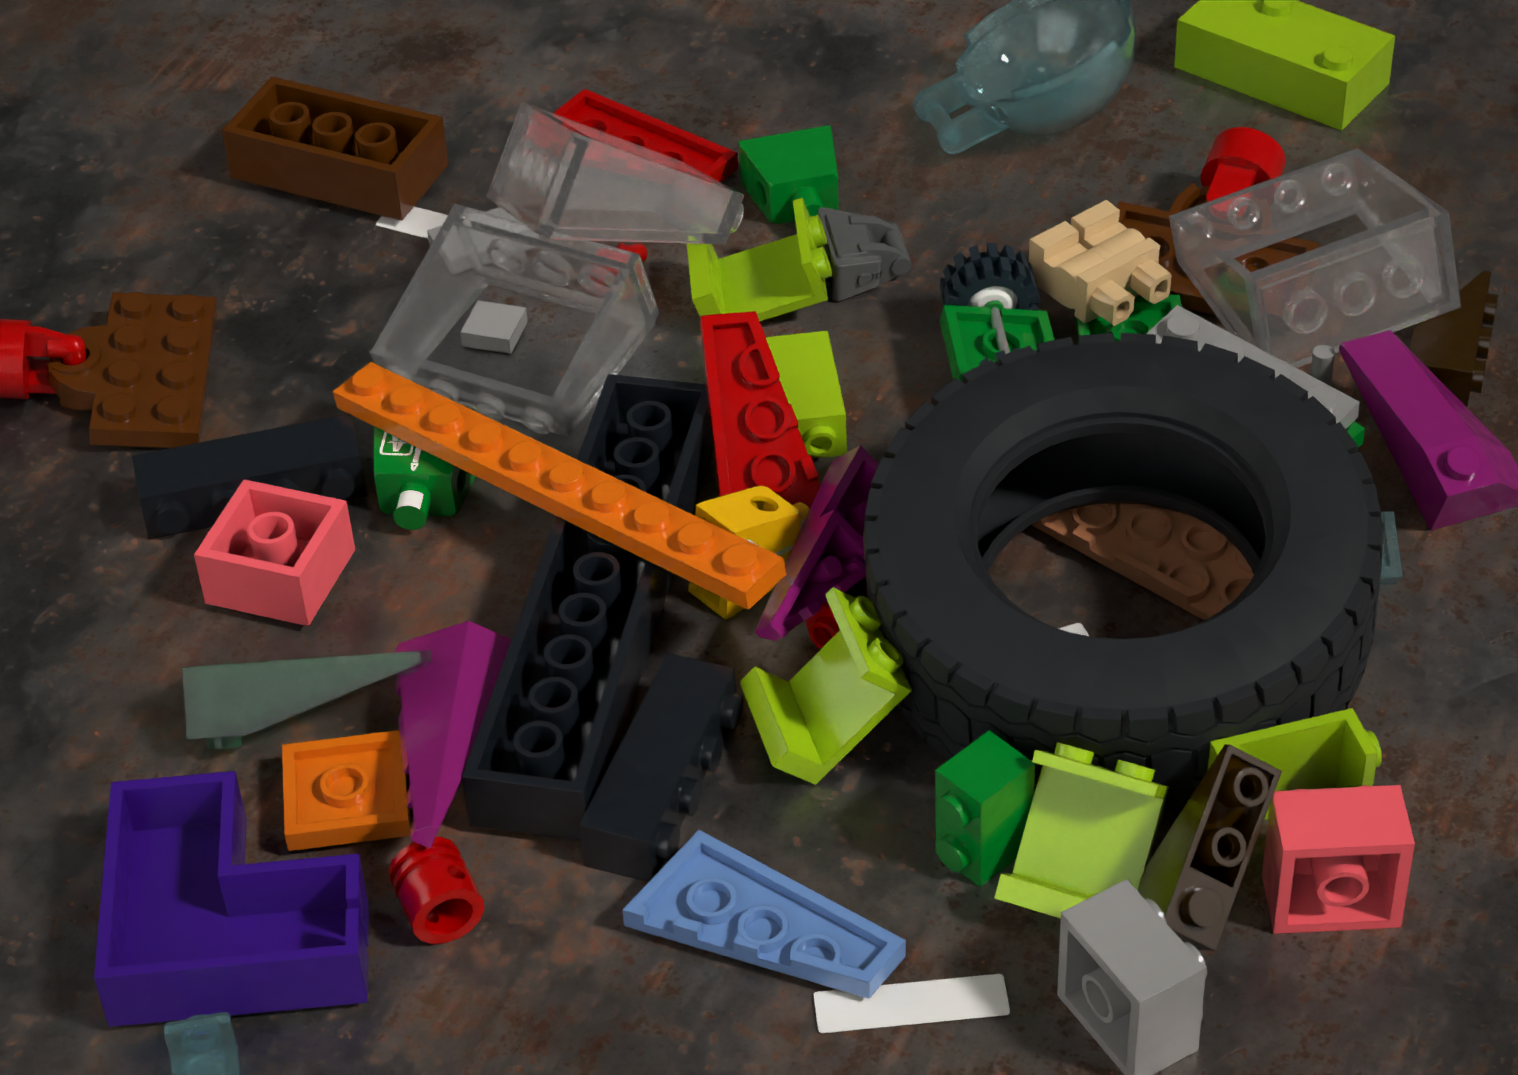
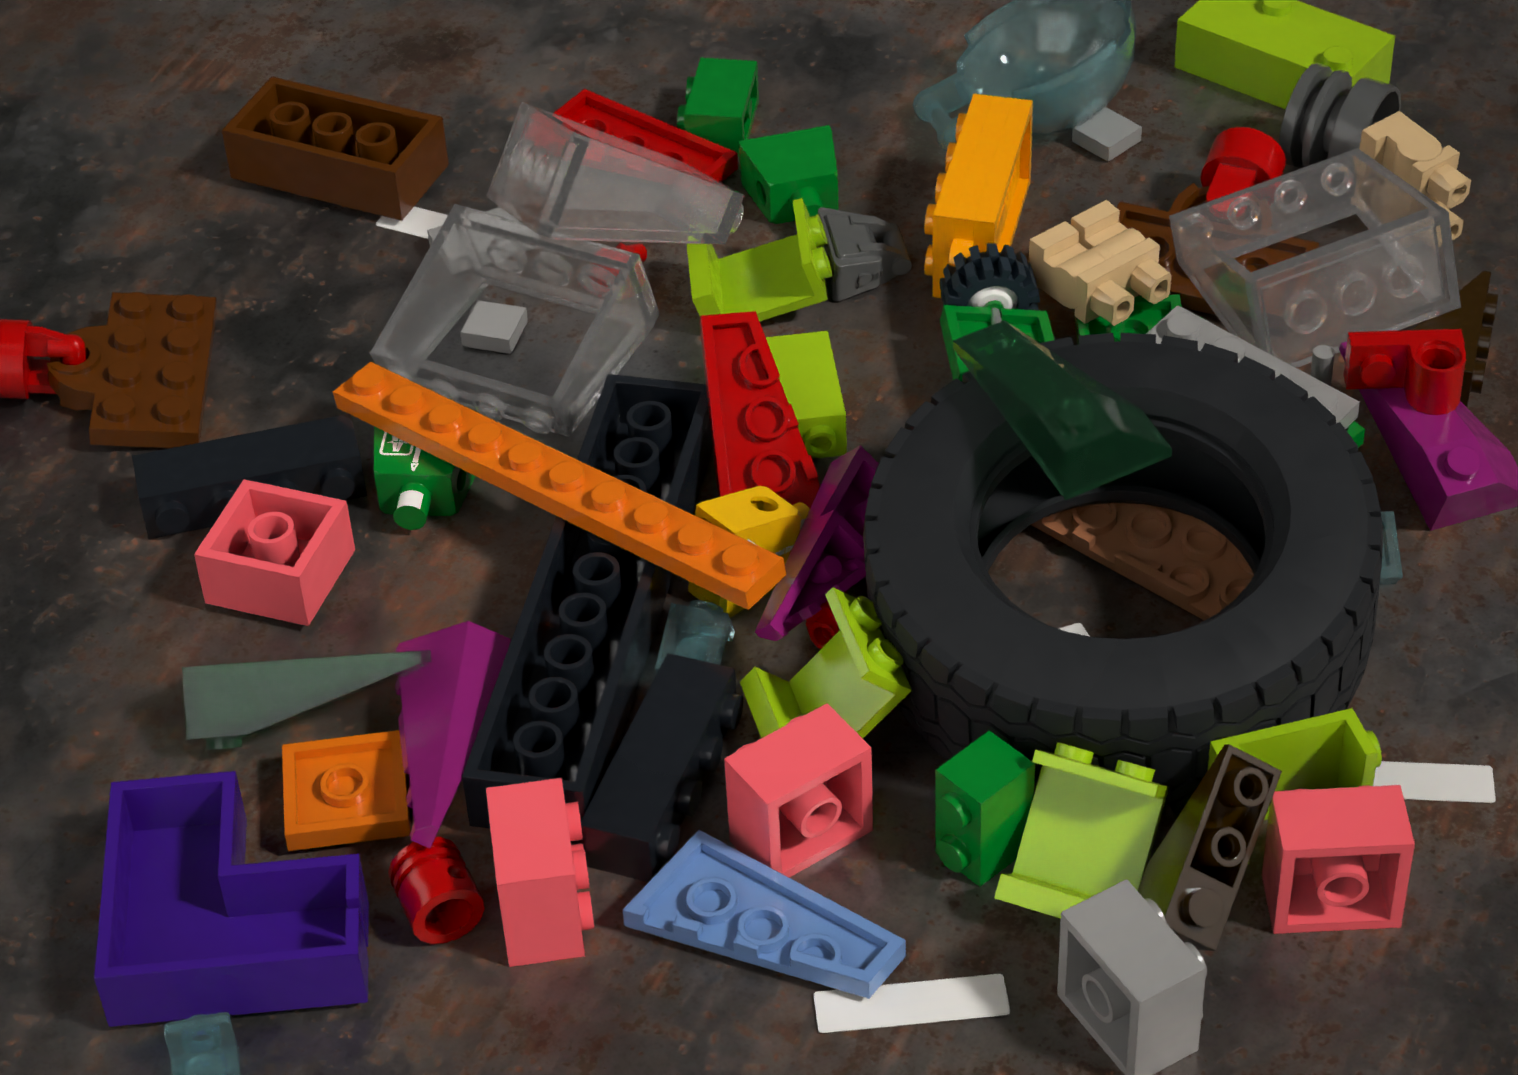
(539, 871): none -> coral brick
(696, 632): none -> clear light blue bracket
(721, 101): none -> green brick
(800, 792): none -> coral brick
(982, 184): none -> light orange piece
(1061, 414): none -> clear green wedge
(1107, 134): none -> light grey tile
(1329, 114): none -> dark grey wheel
(1419, 161): none -> tan hips
(1420, 361): none -> red plate
(1438, 781): none -> white sticker

